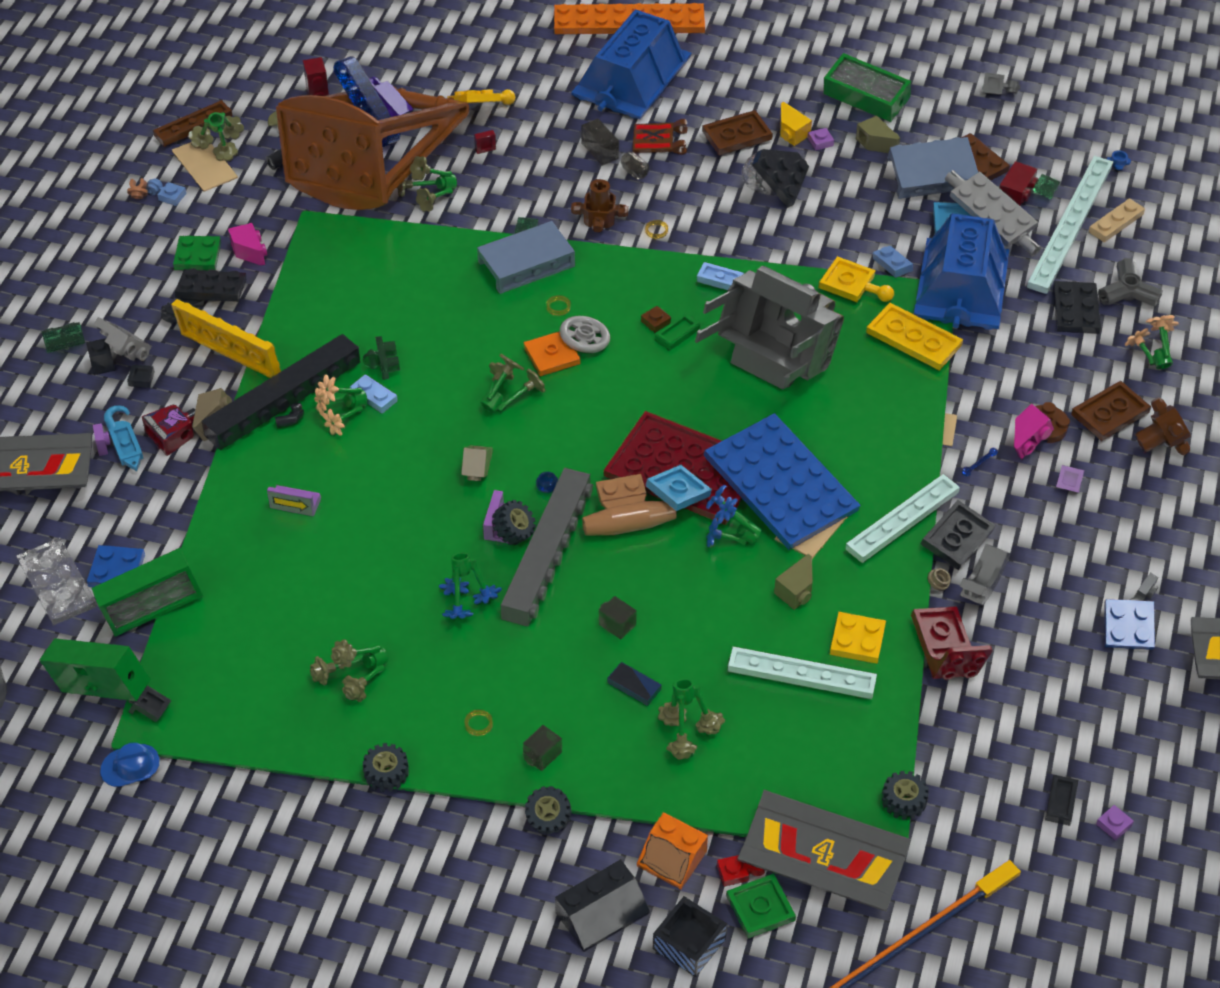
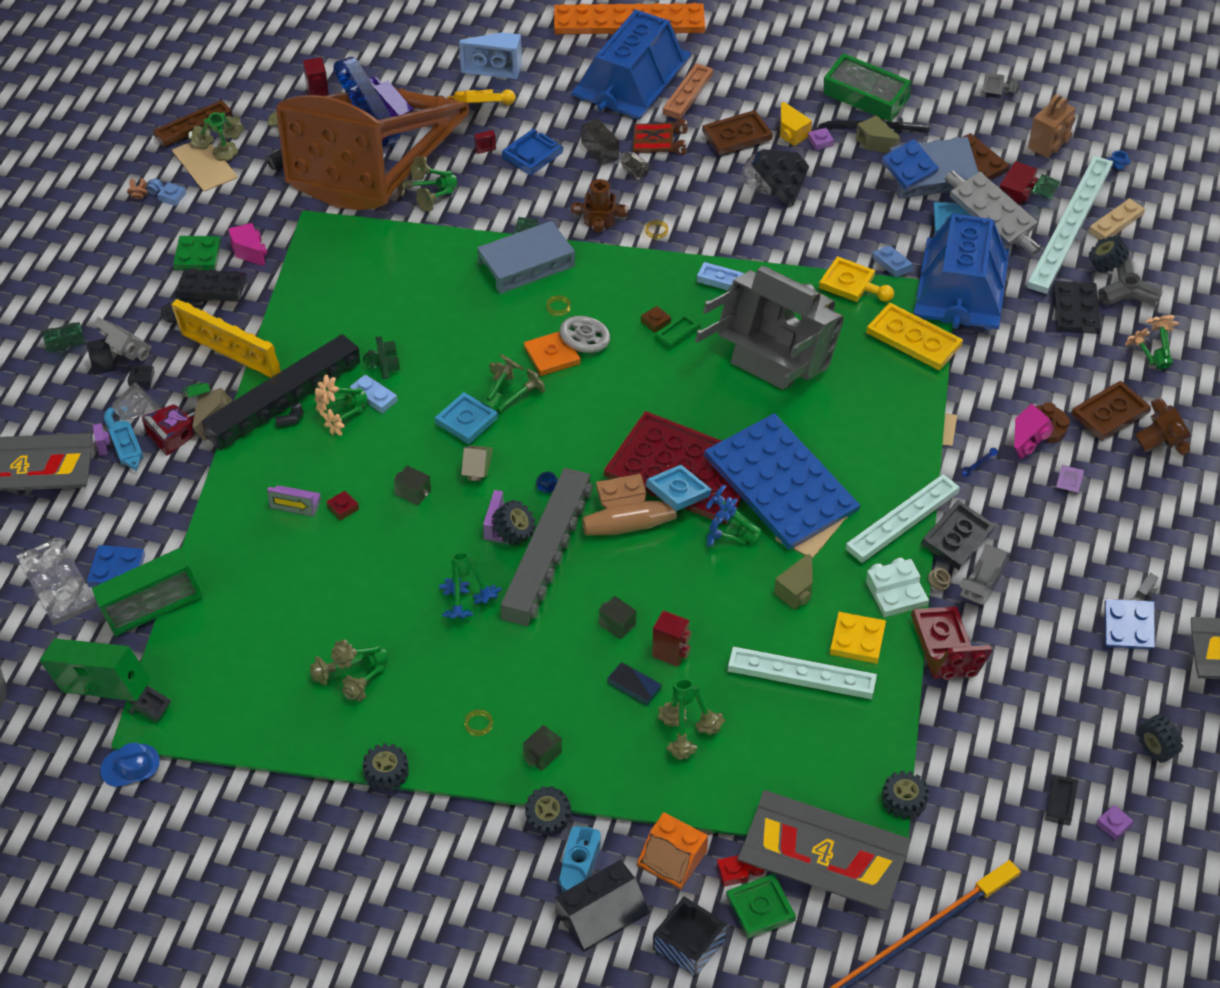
(135, 403): none -> clear slope
(195, 389): none -> green tile
(342, 505): none -> dark red plate
(412, 485): none -> clear smoke brick
(466, 418): none -> dark azure plate
(492, 55): none -> light blue slope
(532, 152): none -> blue container
(573, 872): none -> dark azure piece
(671, 638): none -> dark red brick
(687, 91): none -> nougat plate
(892, 125): none -> black sword
(896, 587): none -> light aqua plate
(909, 164): none -> blue plate
(1052, 126): none -> medium nougat brick
(1109, 254): none -> black wheel
(1160, 738): none -> black wheel

